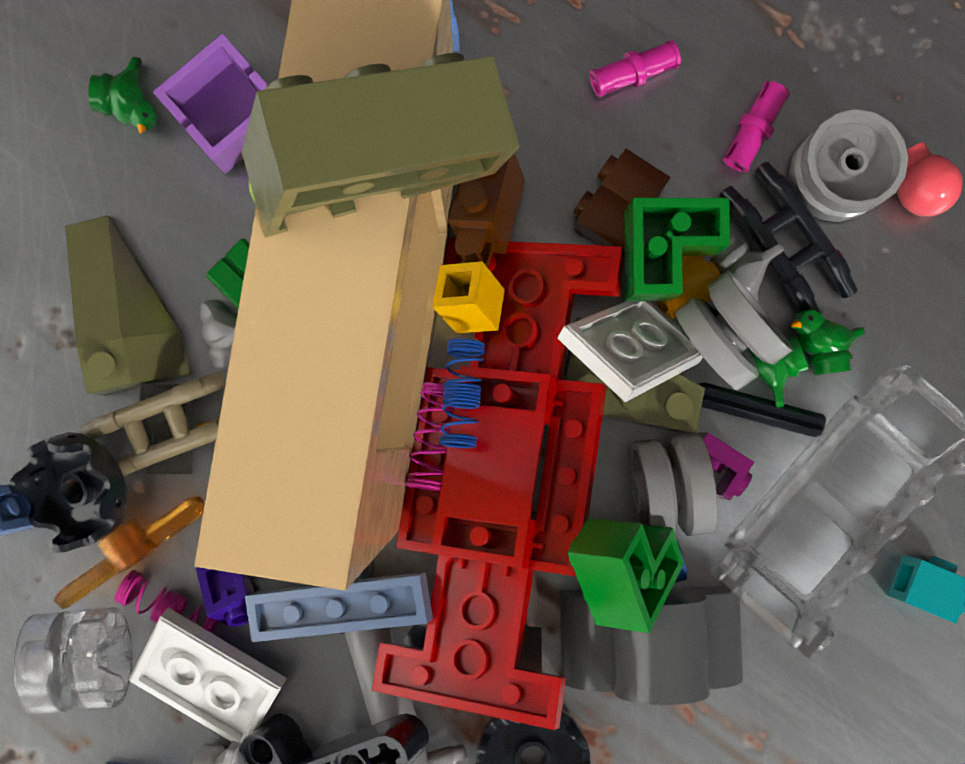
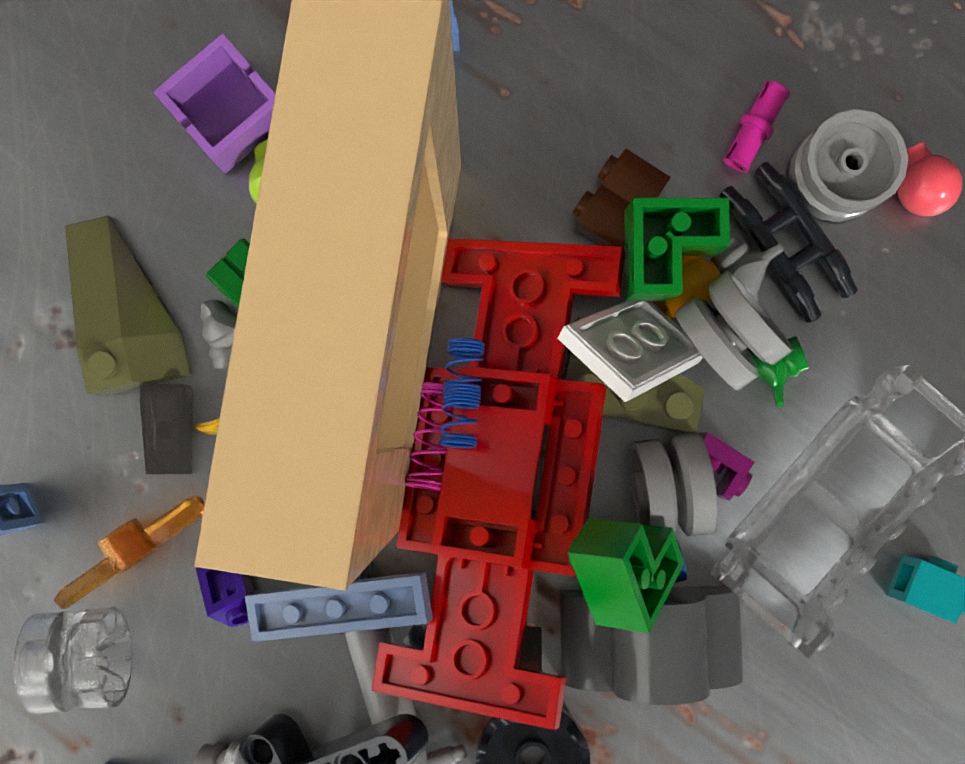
(54, 499): black plate -> none
(123, 97): green animal -> none
(170, 403): dark tan piece -> none
(172, 600): dark pink piece -> none
(206, 677): white tile -> none
(375, 135): olive wedge -> none
(468, 297): yellow brick -> none
(486, 212): reddish brown brick -> none
(635, 68): dark pink pin -> none
(762, 410): black axle -> none
(825, 341): green animal -> none

